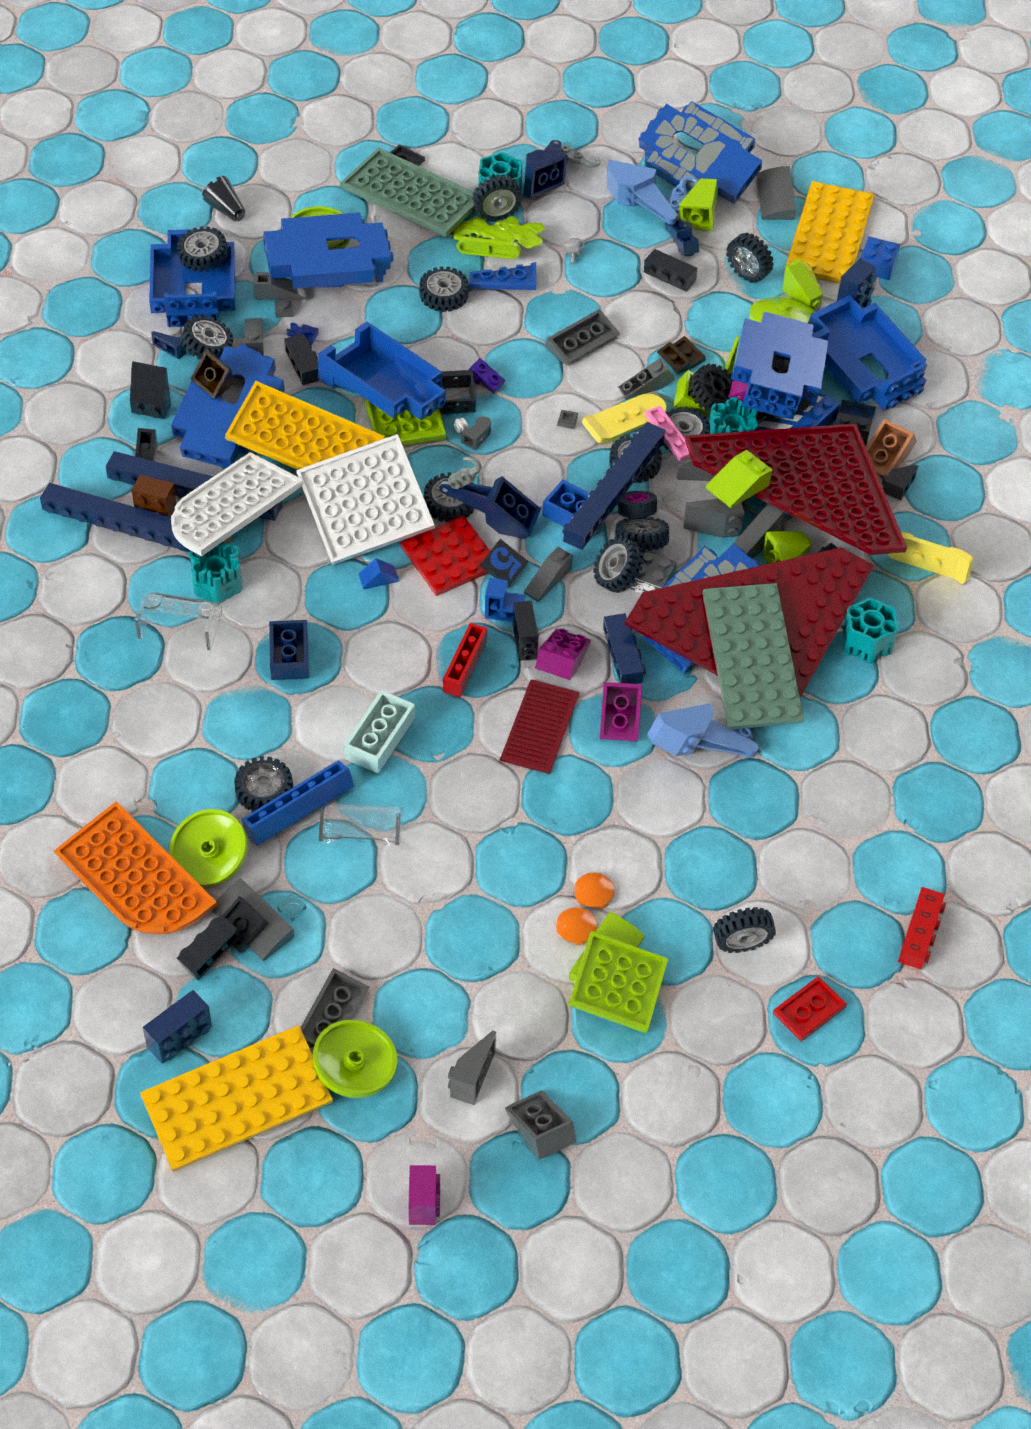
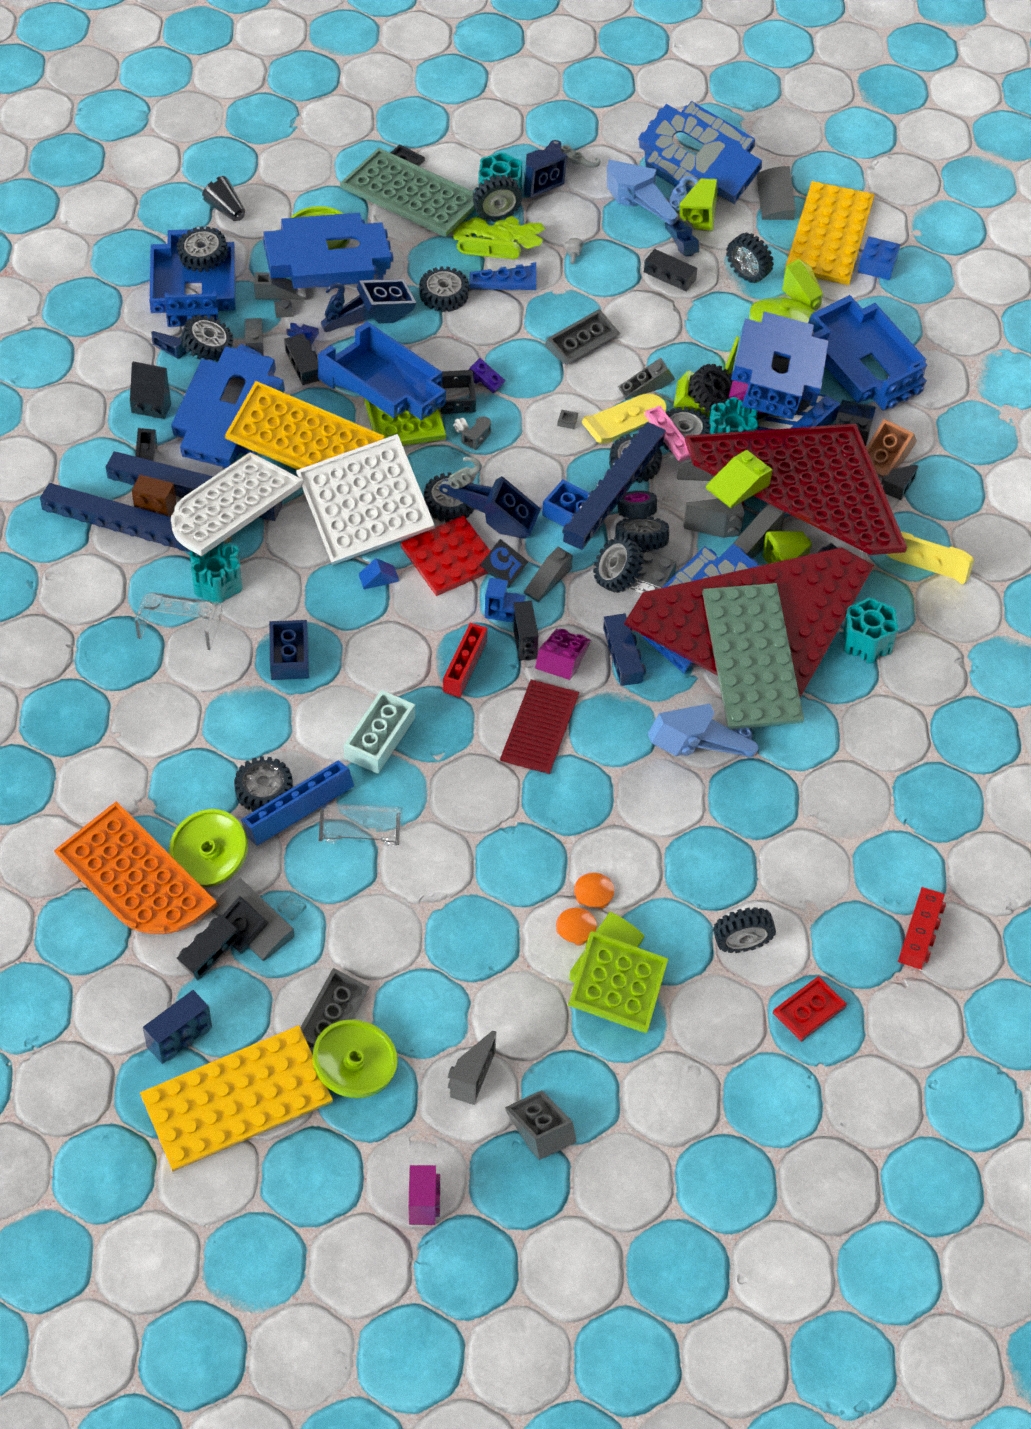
(212, 375): dark brown slope -> none
(378, 299): none -> dark blue slope
(621, 711): magenta slope -> none
(681, 355): dark brown slope -> none
(858, 283): dark blue brick -> none

